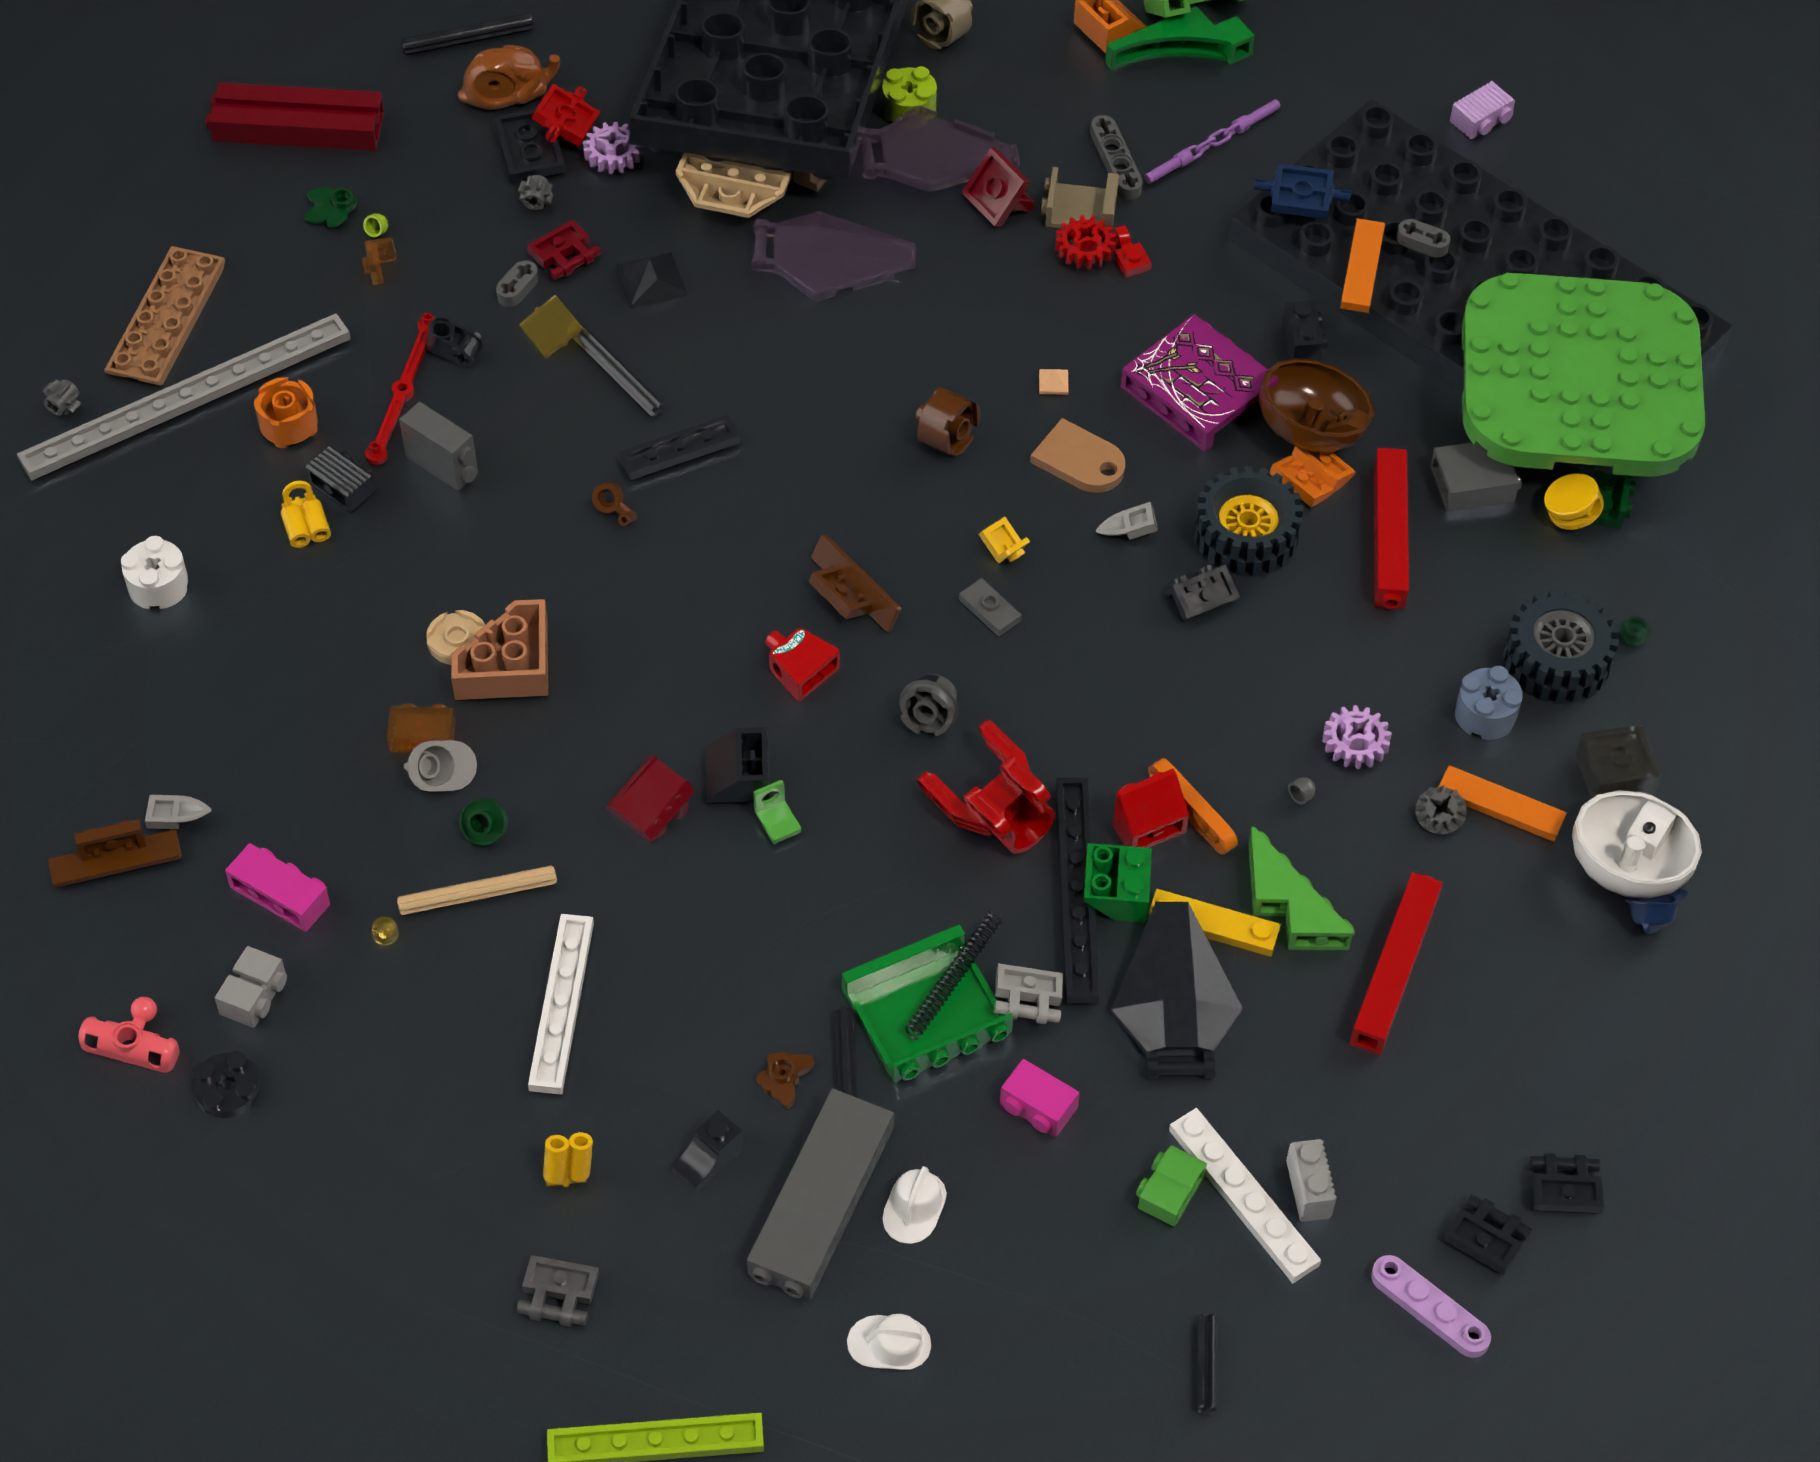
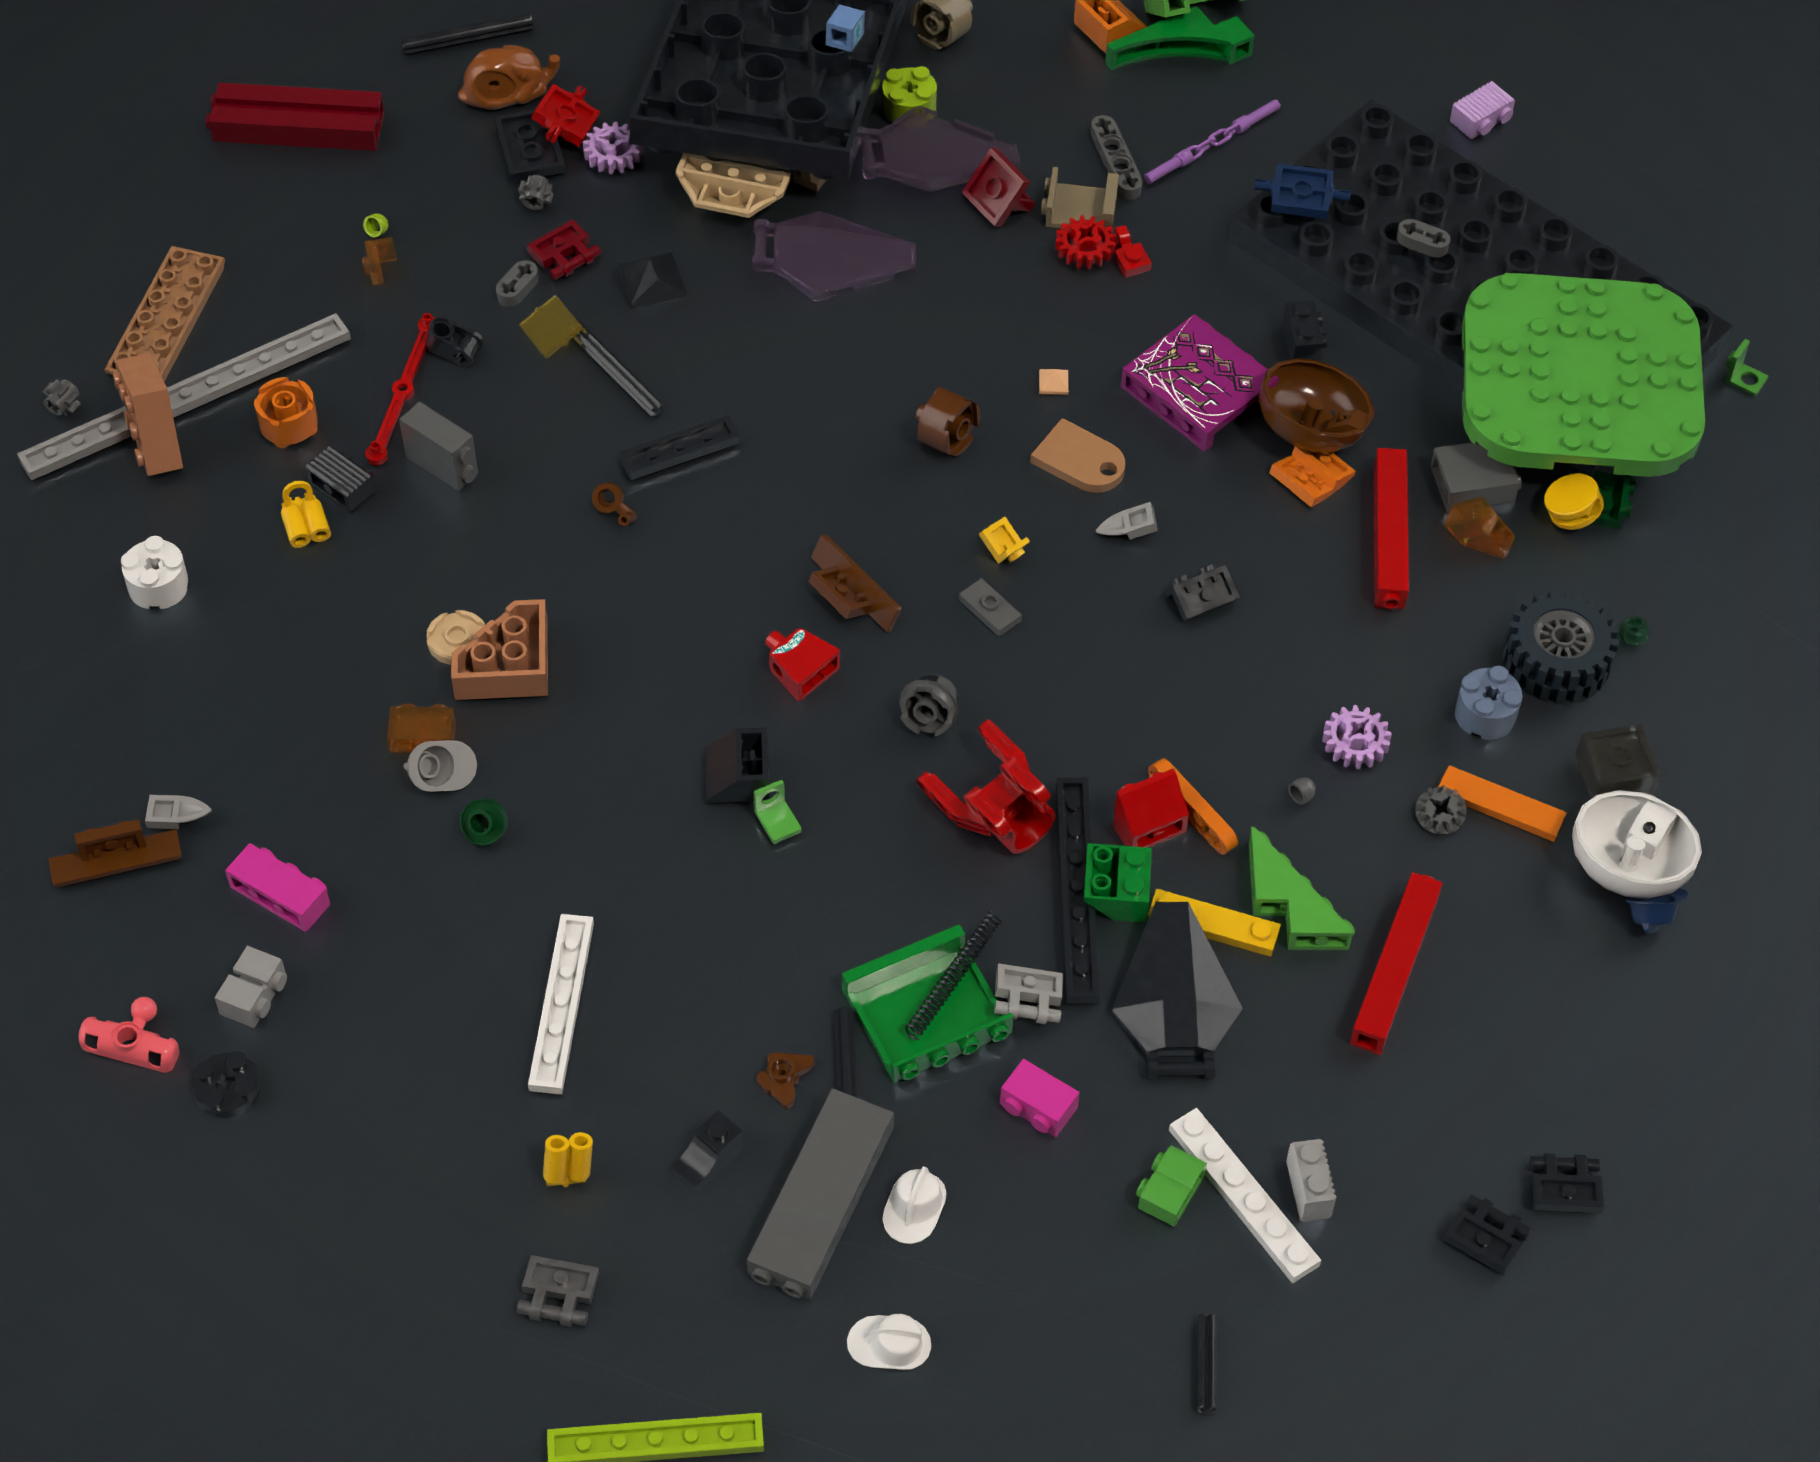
(148, 413): none -> nougat brick
(330, 206): dark green plate -> none
(388, 933): clear yellow hinge -> none
(476, 890): tan axle -> none
(651, 799): dark red slope -> none
(845, 28): none -> medium blue brick
(1248, 520): black wheel -> none
(1362, 265): orange tile -> none
(1431, 1306): lavender plate -> none
(1480, 528): none -> clear orange slope
(1738, 369): none -> bright green bracket

